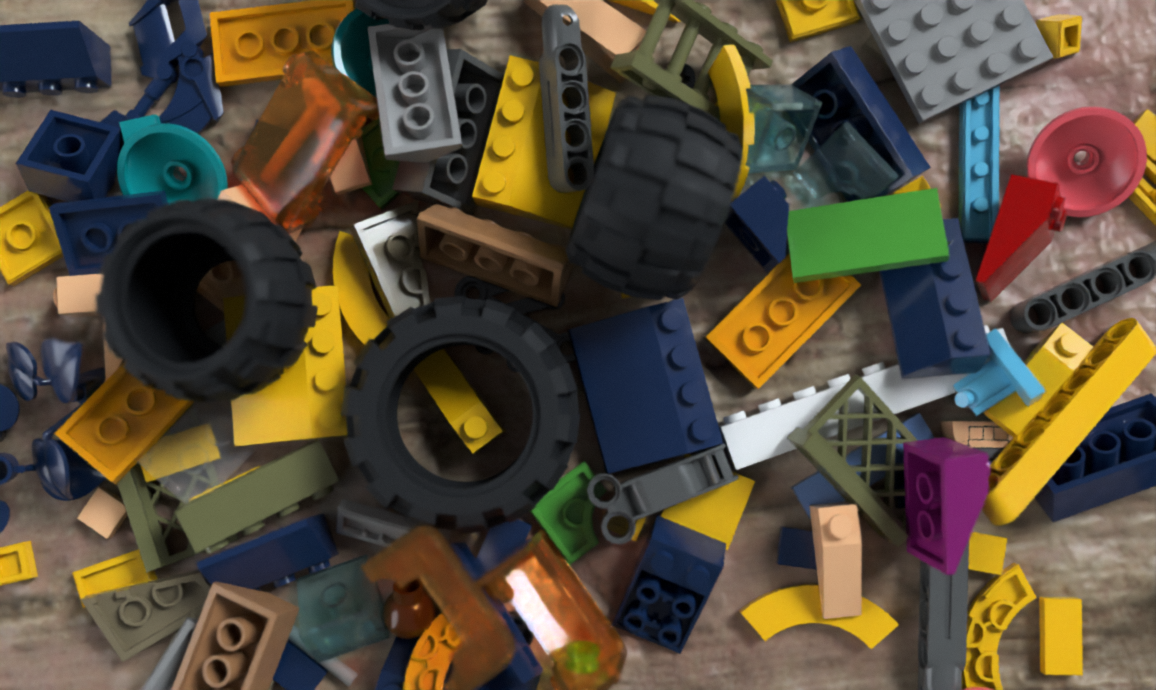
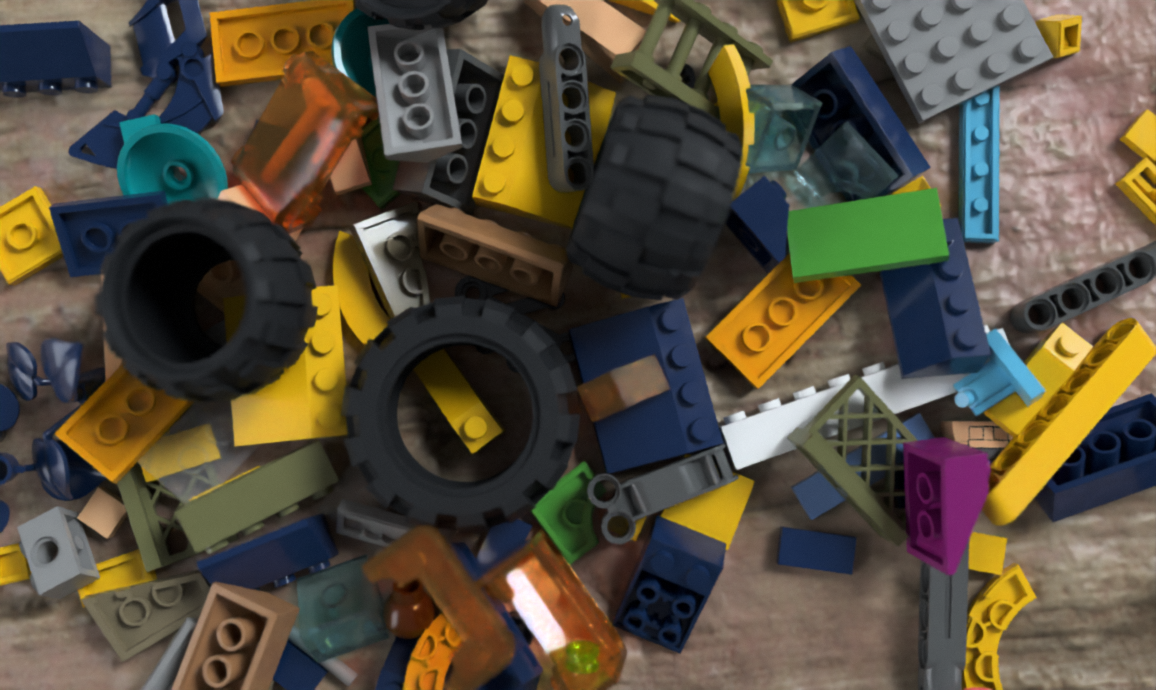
(71, 158): dark blue slope -> none
(74, 562): none -> light grey brick
(76, 295): light nougat brick -> none
(623, 388): none -> clear orange slope
(802, 605): yellow tile -> none
(838, 558): light nougat slope -> none
(1022, 230): red slope -> none
(1060, 635): yellow tile -> none
(1111, 165): coral dish -> none

